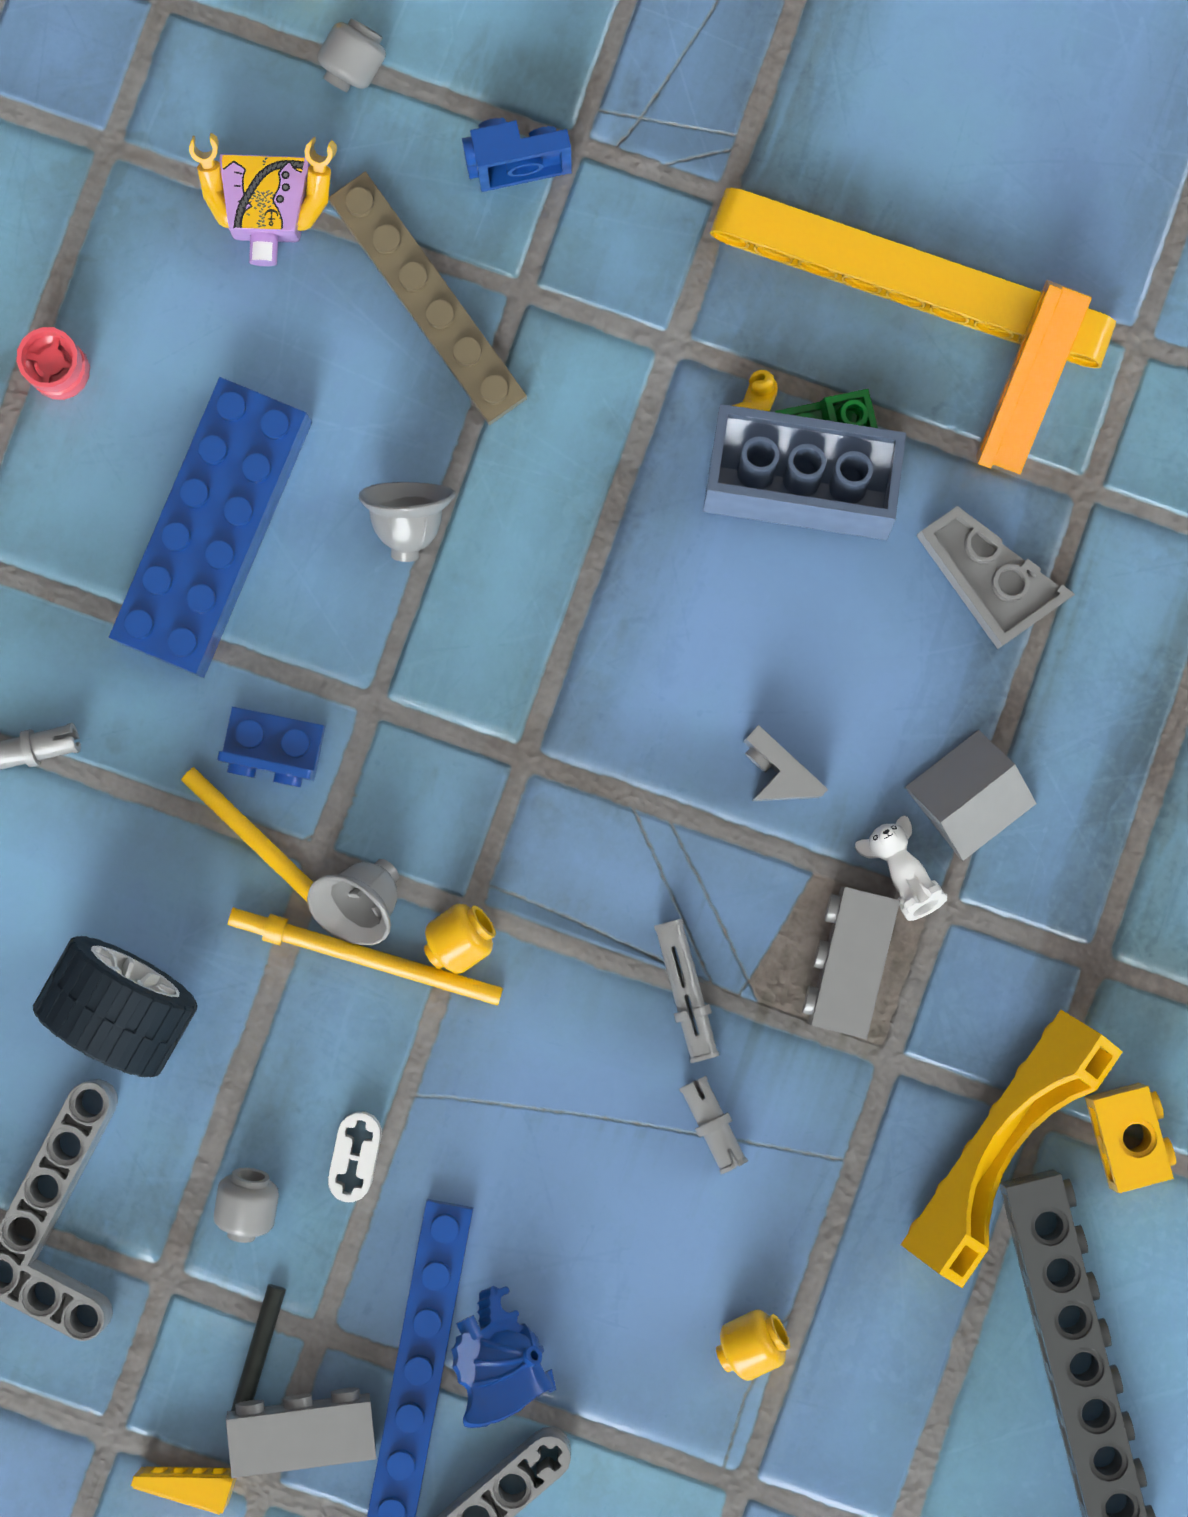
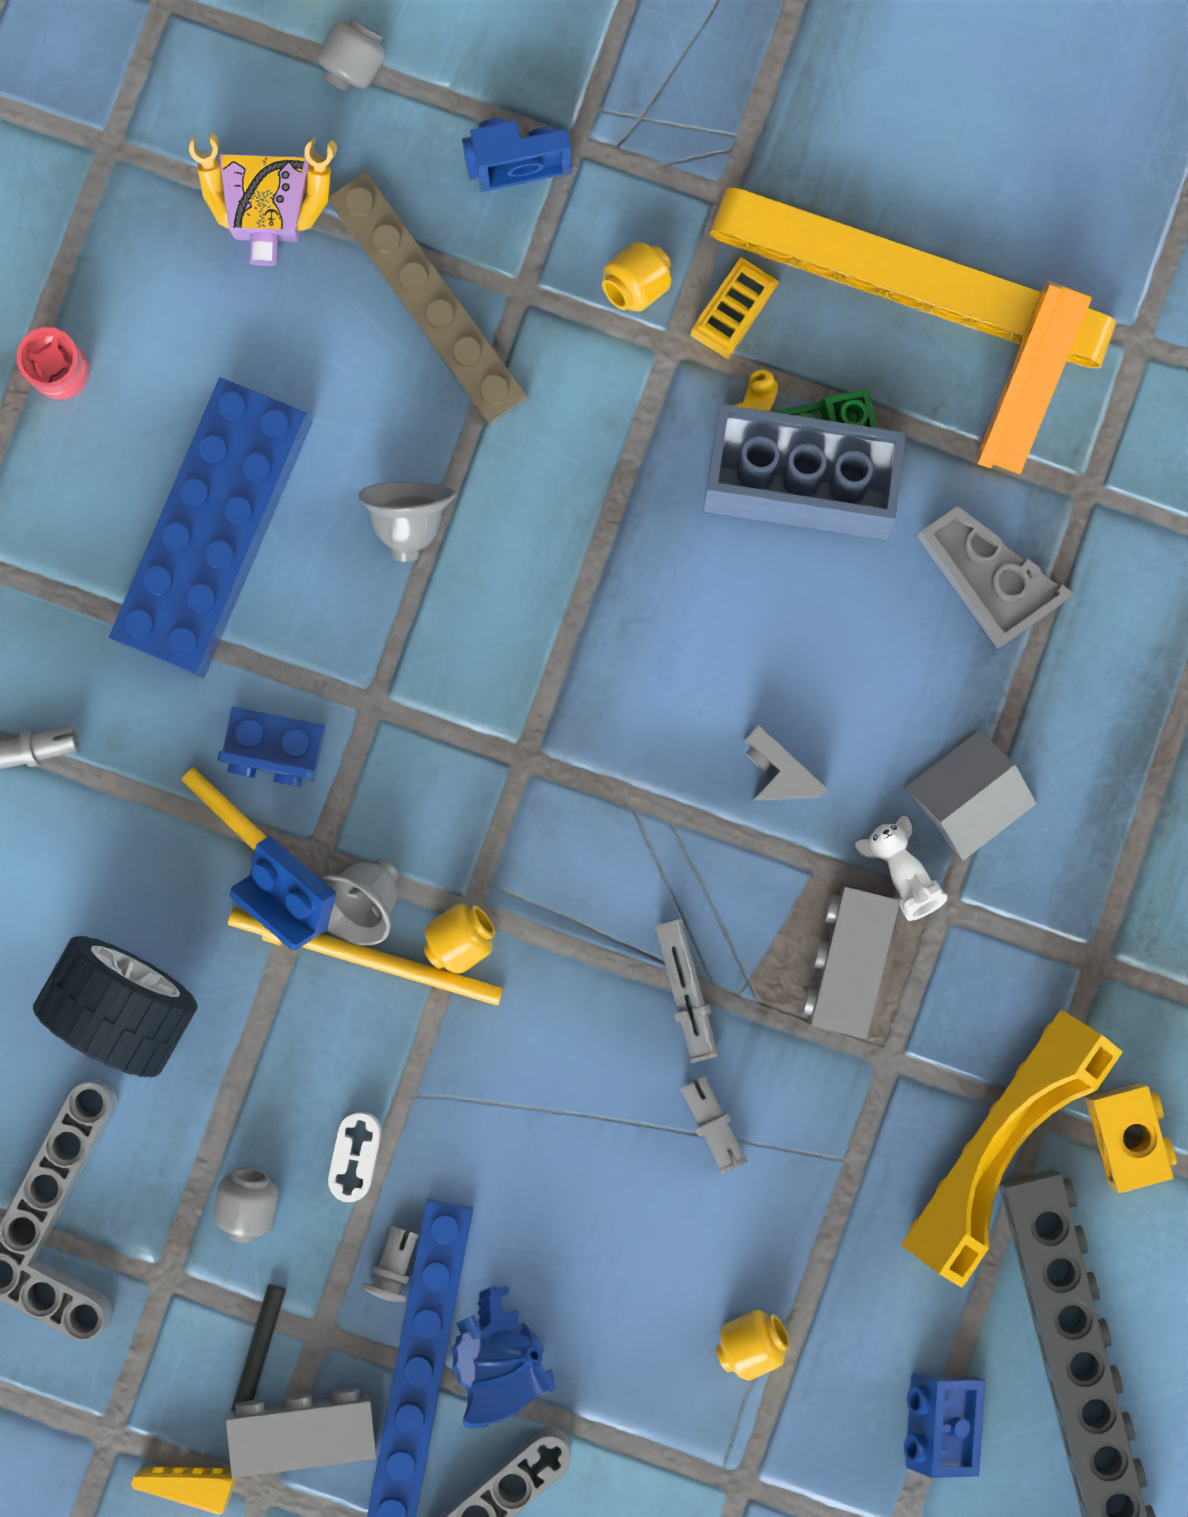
(285, 895): none -> blue bracket
(393, 1266): none -> light grey pin
(637, 276): none -> yellow head
(714, 338): none -> yellow slope
(944, 1425): none -> blue bracket

